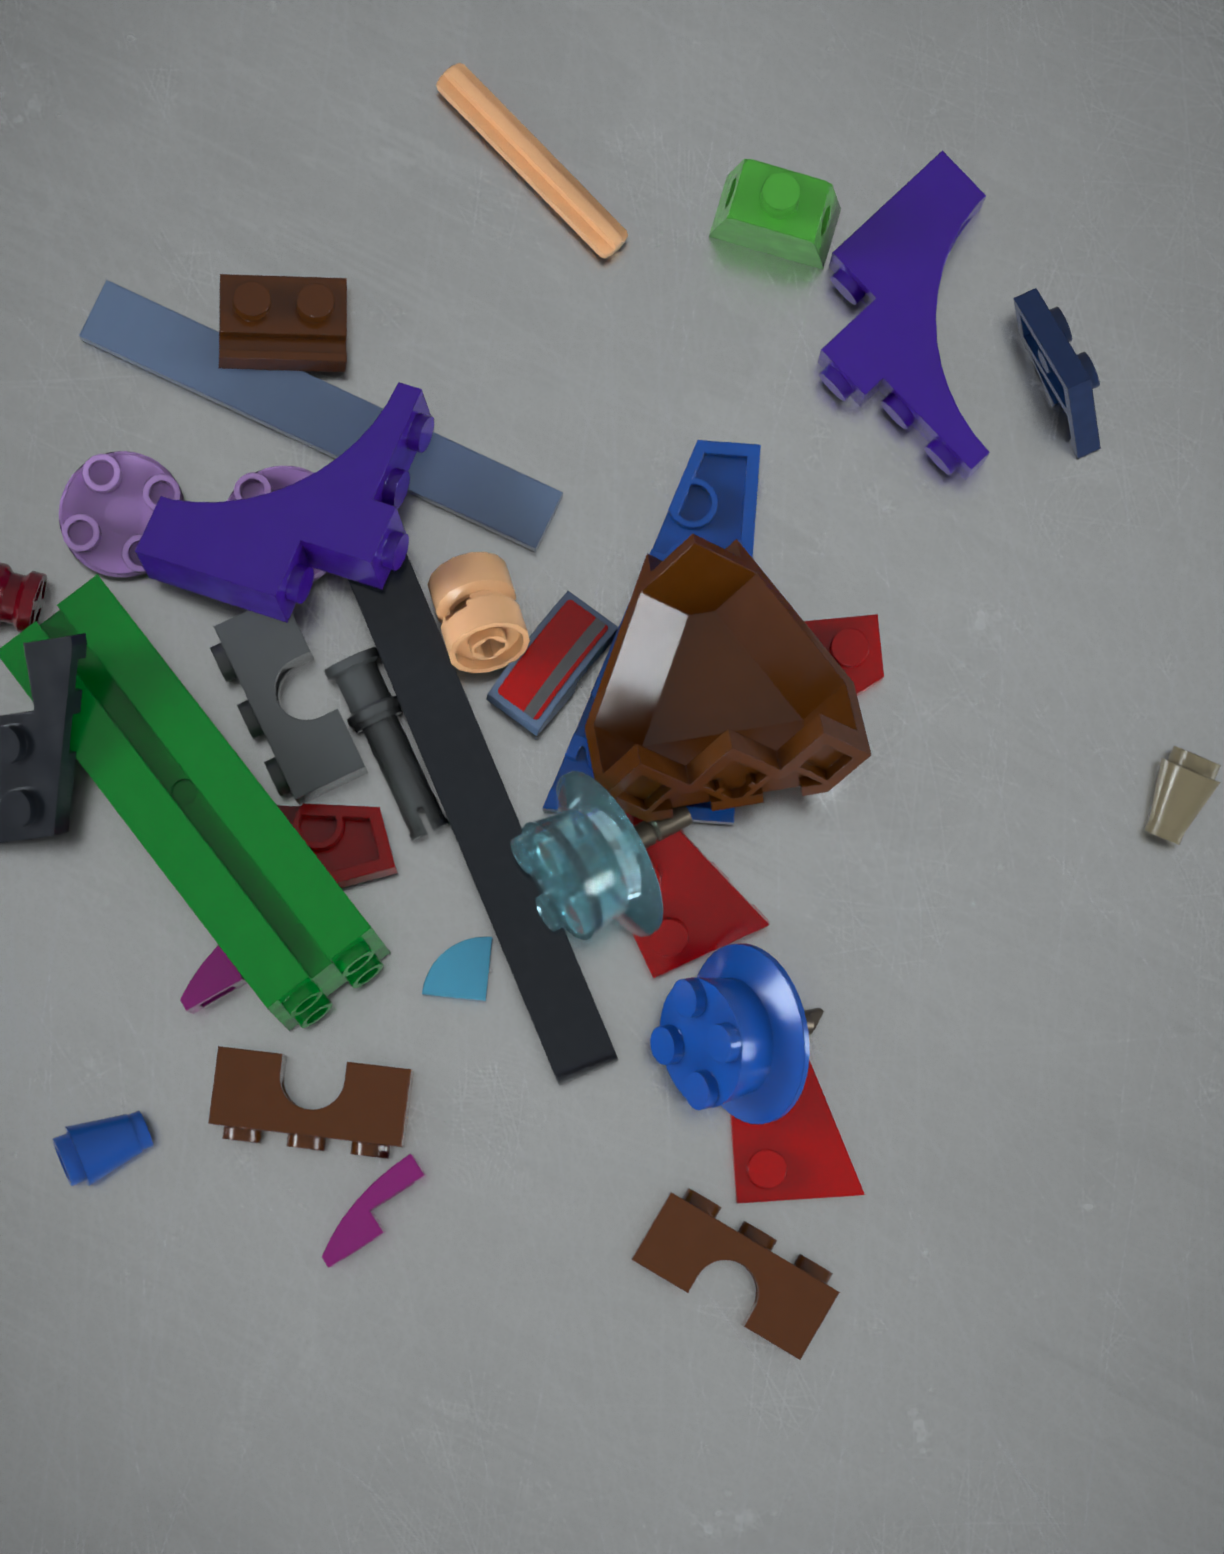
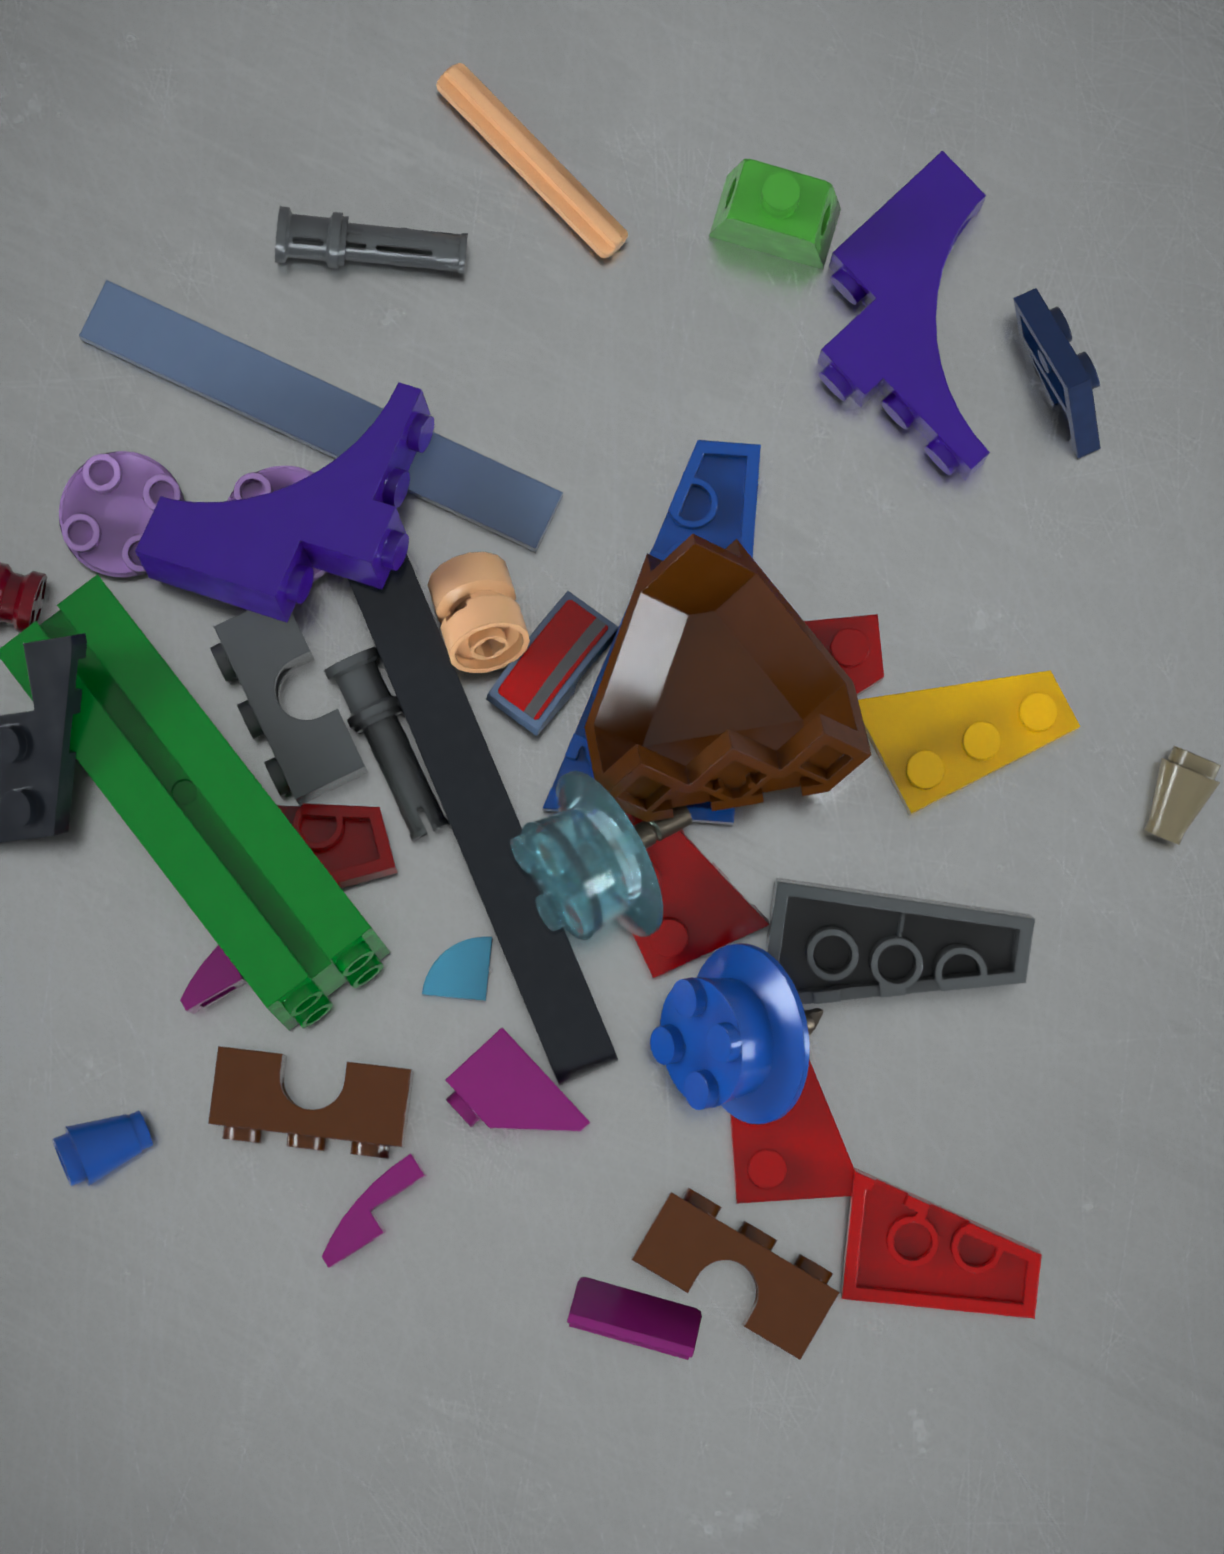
(282, 323): reddish brown plate -> none
(338, 240): none -> dark grey pin
(510, 1091): none -> magenta slope
(635, 1318): none -> magenta slope
(889, 945): none -> dark grey wedge
(931, 1257): none -> red wing
(963, 732): none -> yellow wing

